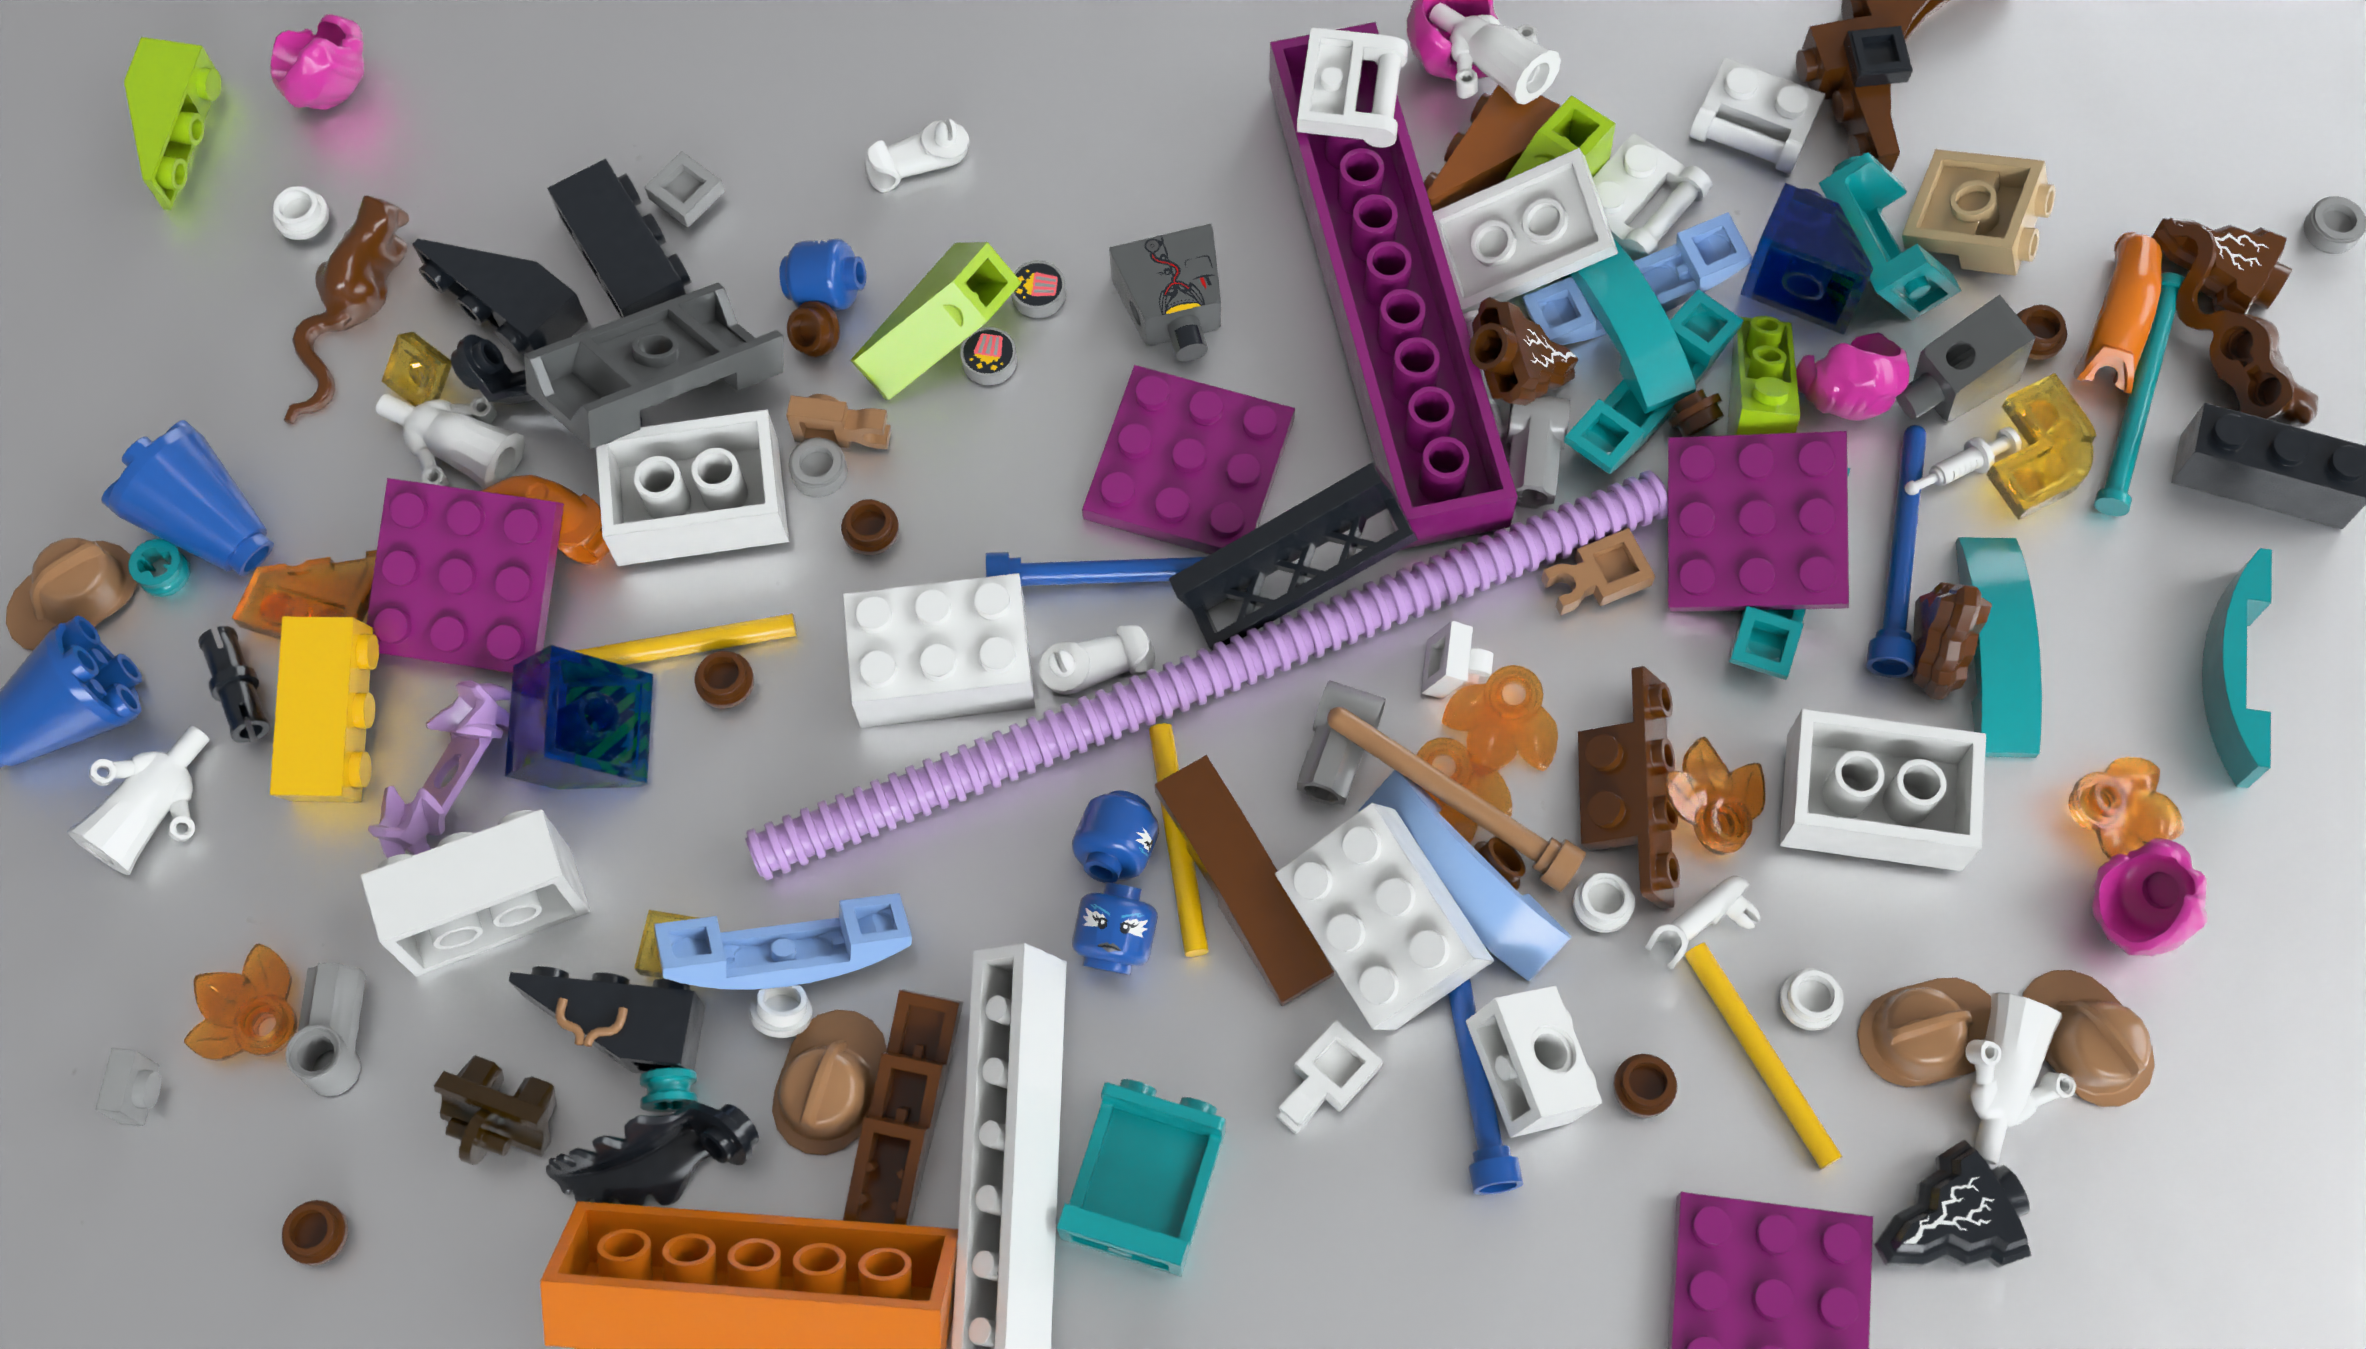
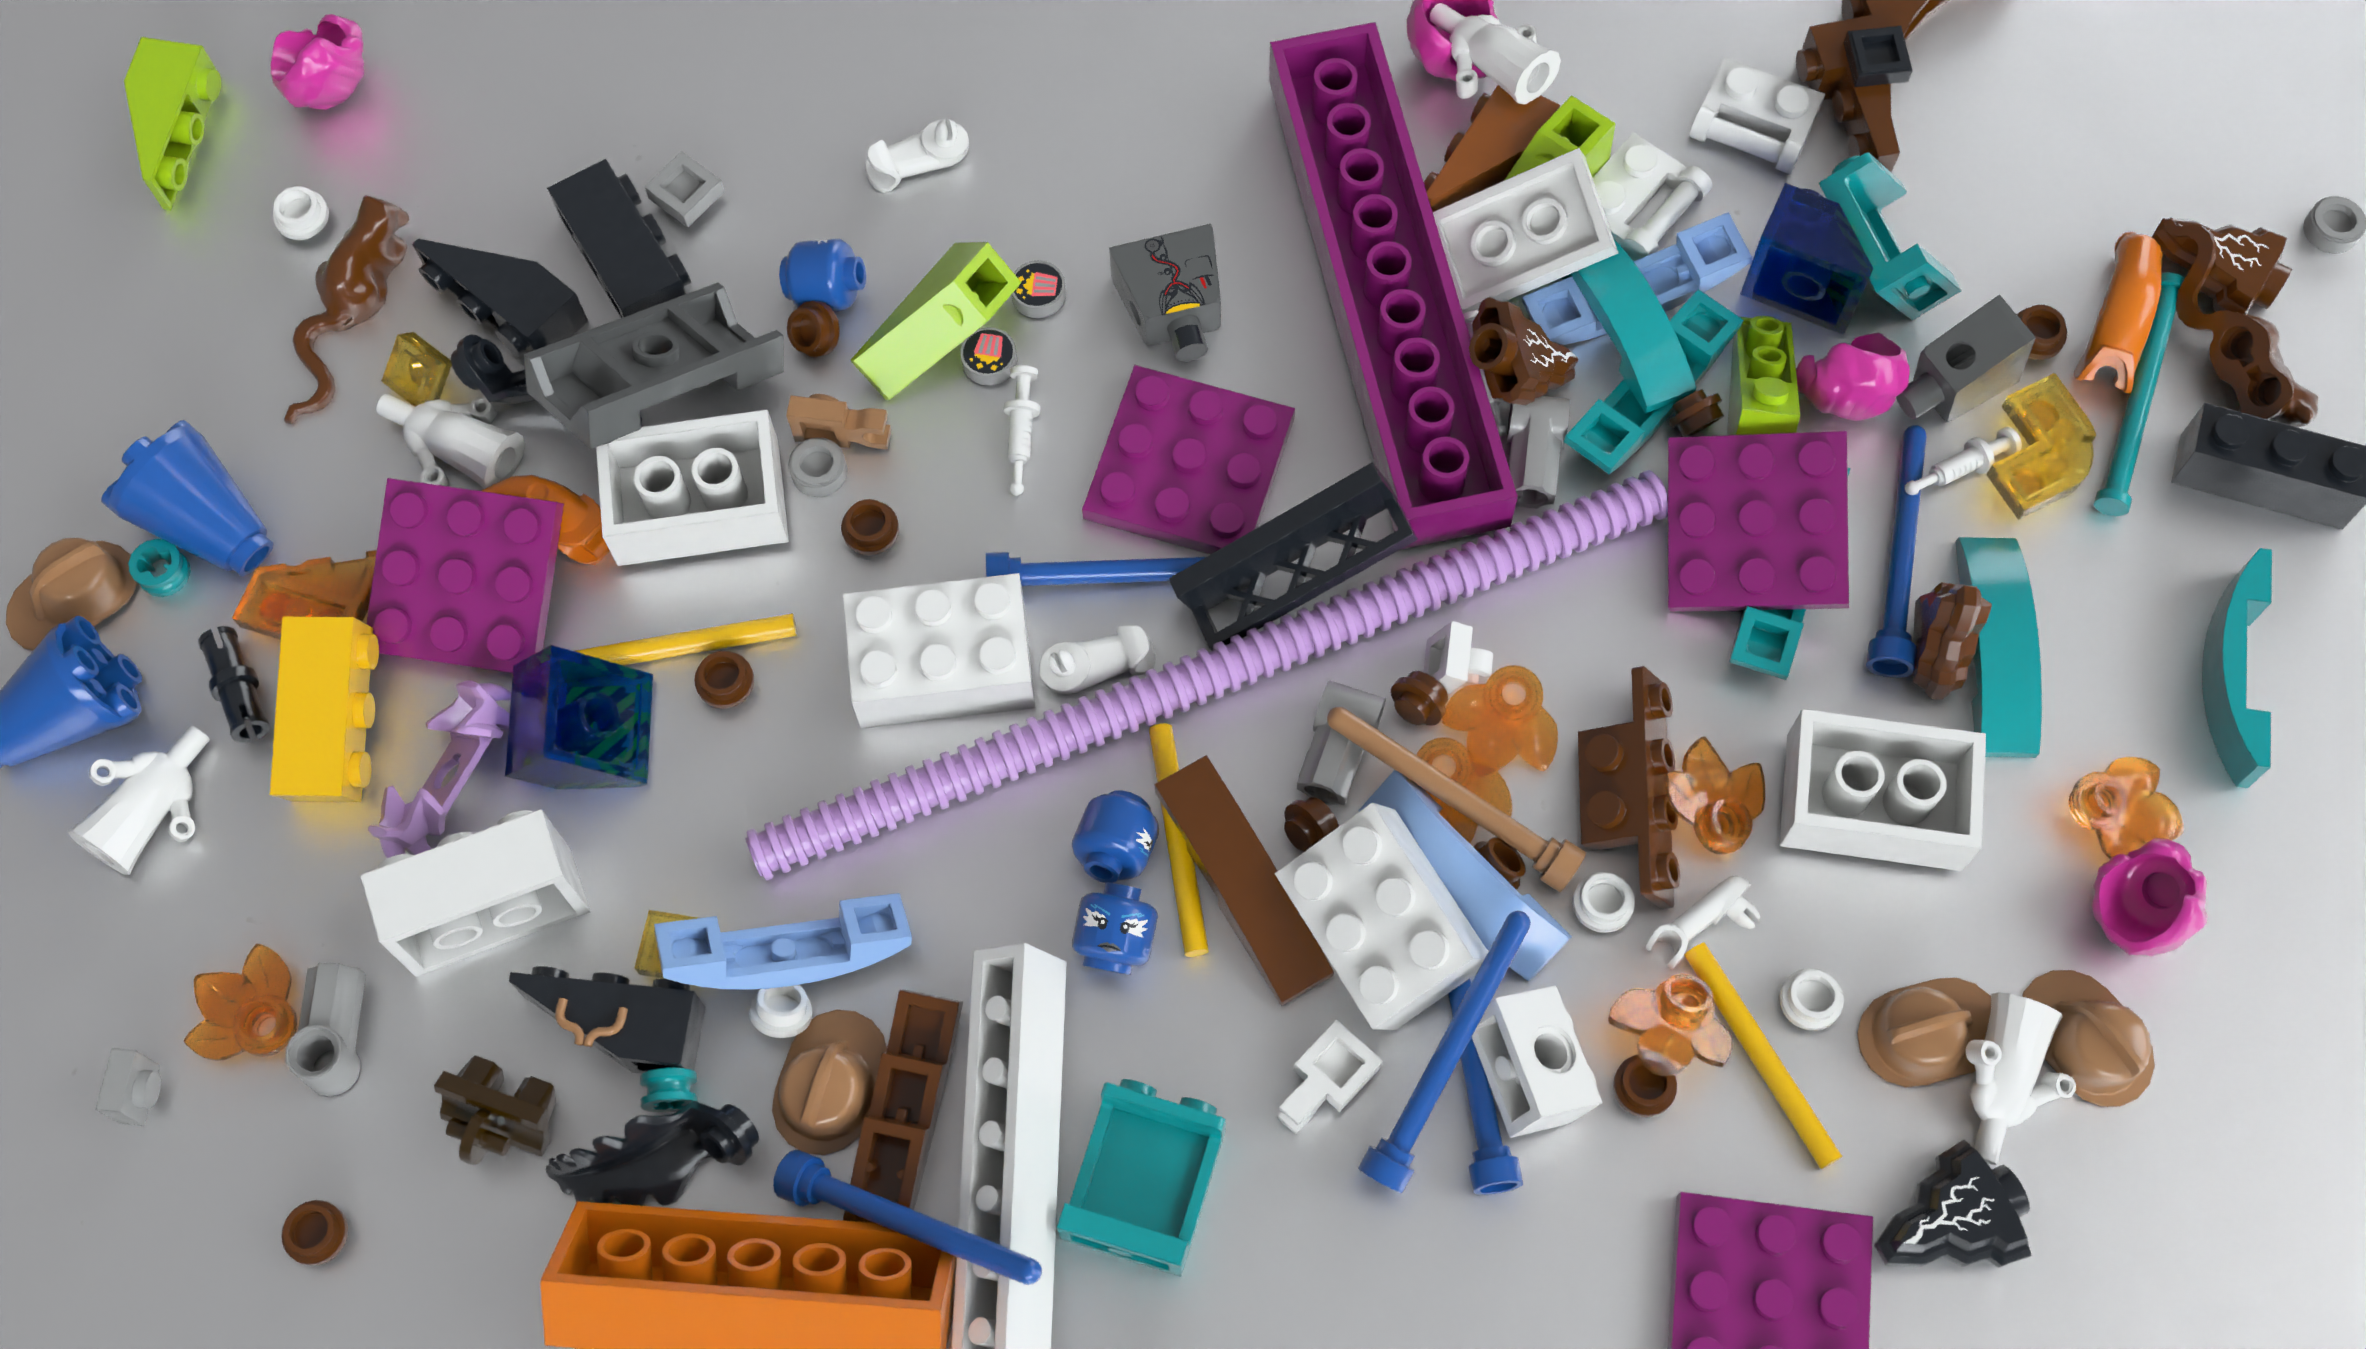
(807, 1181): none -> blue piece
(1020, 428): none -> white piece
(1308, 822): none -> reddish brown plate
(1333, 84): white plate -> none
(1391, 1159): none -> blue piece
(1419, 698): none -> reddish brown plate
(1603, 568): medium nougat plate -> none
(1673, 1024): none -> clear orange plate
(1981, 210): tan plate -> none

